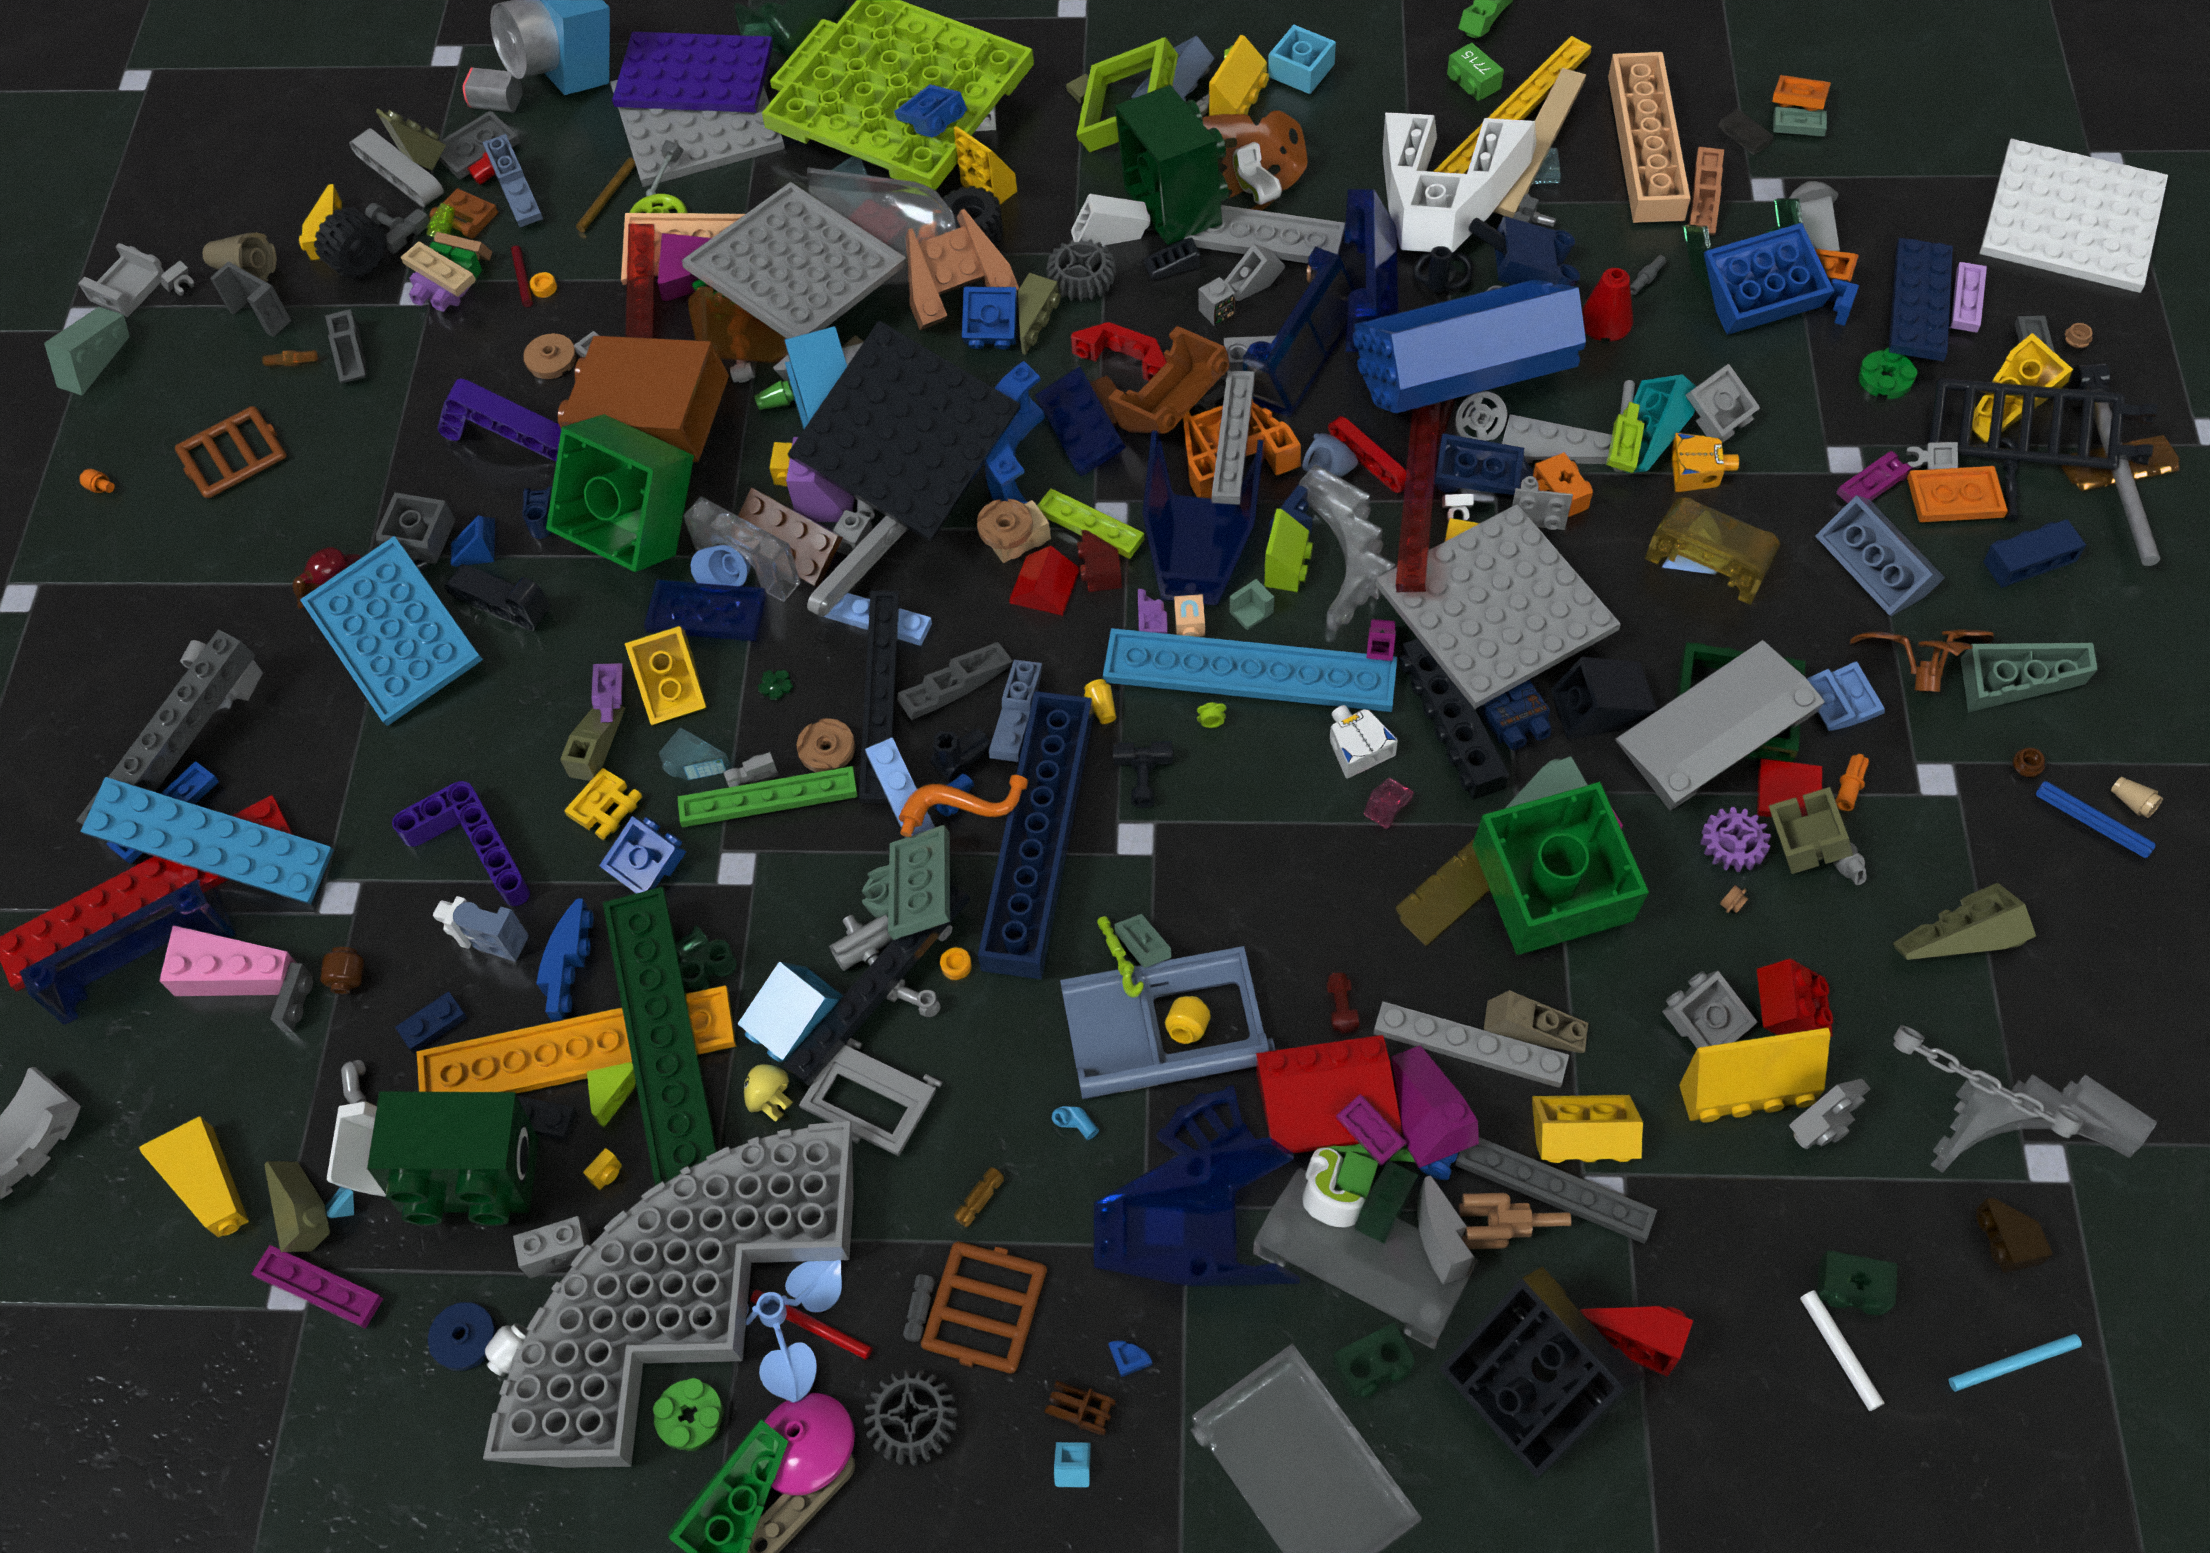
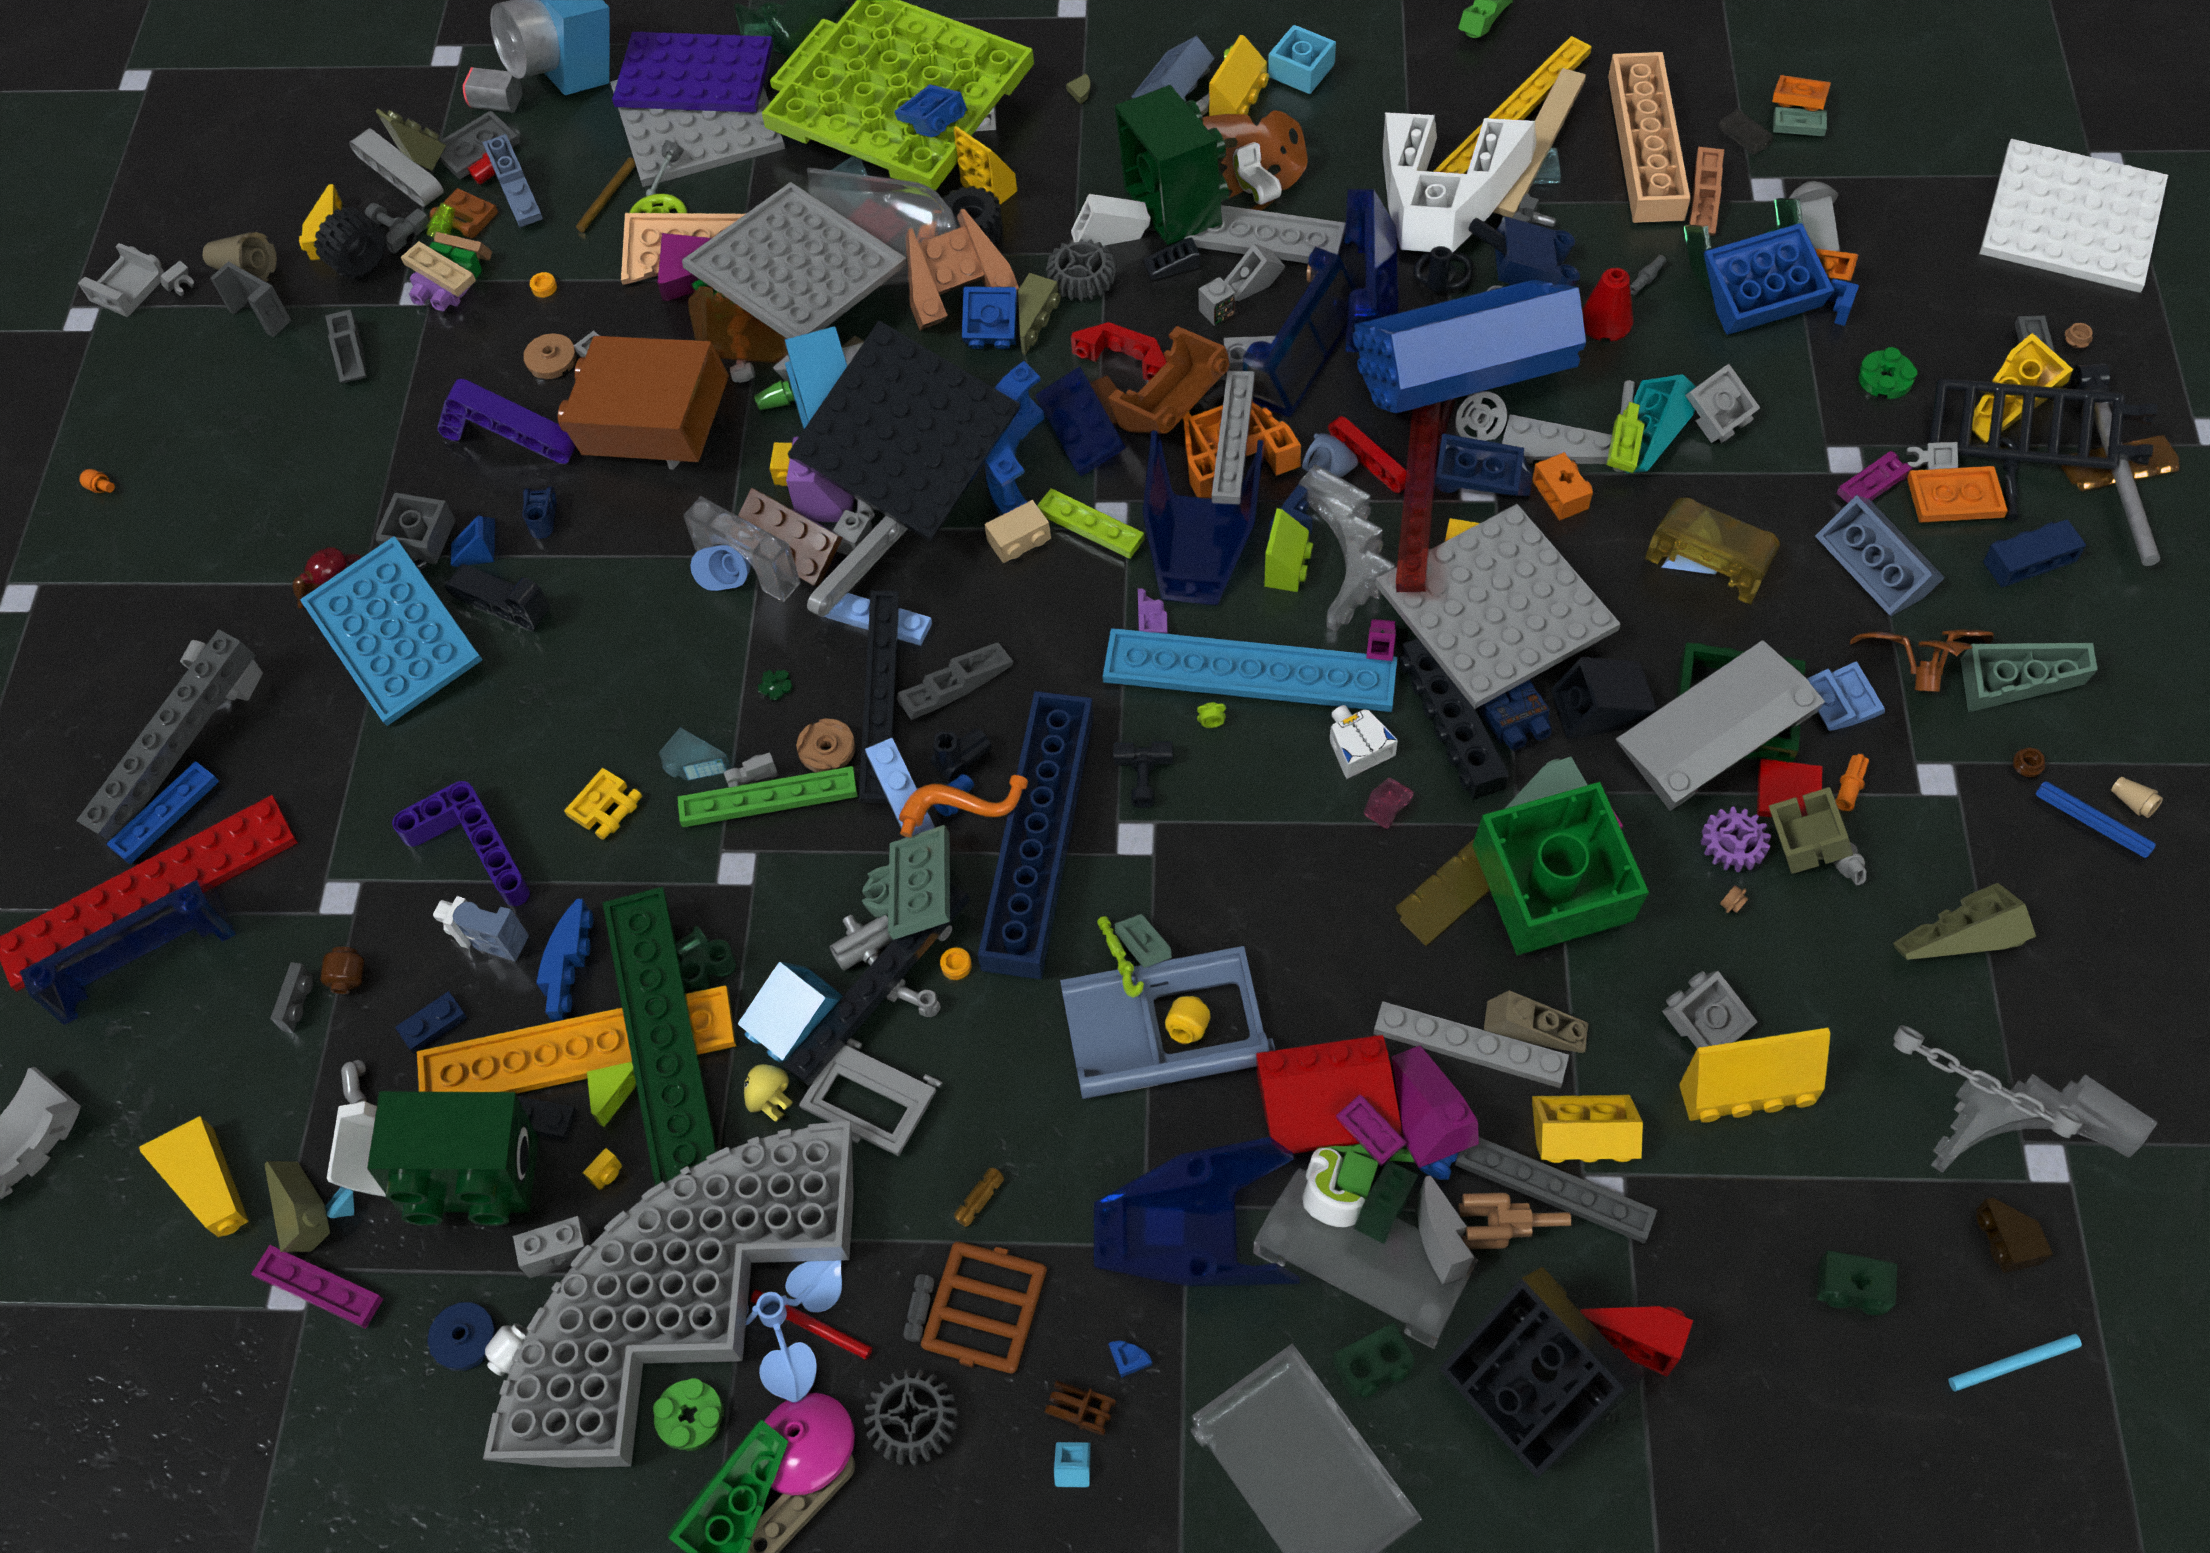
(86, 349): sand green wedge -> none
(207, 840): dark azure plate -> none
(221, 966): bright pink wedge -> none
(230, 478): dark orange bar -> none
(290, 358): clear orange bar -> none
(521, 276): dark red bar -> none
(590, 744): olive slope -> none
(607, 689): medium lavender hinge -> none
(619, 492): green brick -> none
(640, 281): clear red plate -> none
(643, 855): plate -> none
(666, 675): yellow slope -> none
(706, 609): clear blue plate -> none
(1005, 513): medium nougat plate -> none
(1015, 711): sand blue slope -> none
(1045, 581): red slope -> none
(1075, 1118): dark azure arm -> none
(1101, 563): clear red slope -> none
(1102, 700): yellow cone -> none
(1155, 55): lime window -> none
(1189, 615): light nougat brick -> none
(1203, 1102): clear blue plate -> none
(1251, 604): sand green panel -> none
(1343, 1018): clear red bar -> none
(1457, 502): white tile -> none
(1475, 72): bright green brick -> none
(1543, 507): light grey hinge -> none
(1699, 462): light orange torso -> none
(1793, 998): red slope -> none
(1830, 1115): light grey plate -> none
(1842, 1350): white piece -> none
(1921, 299): dark blue plate -> none
(1968, 297): lavender plate -> none

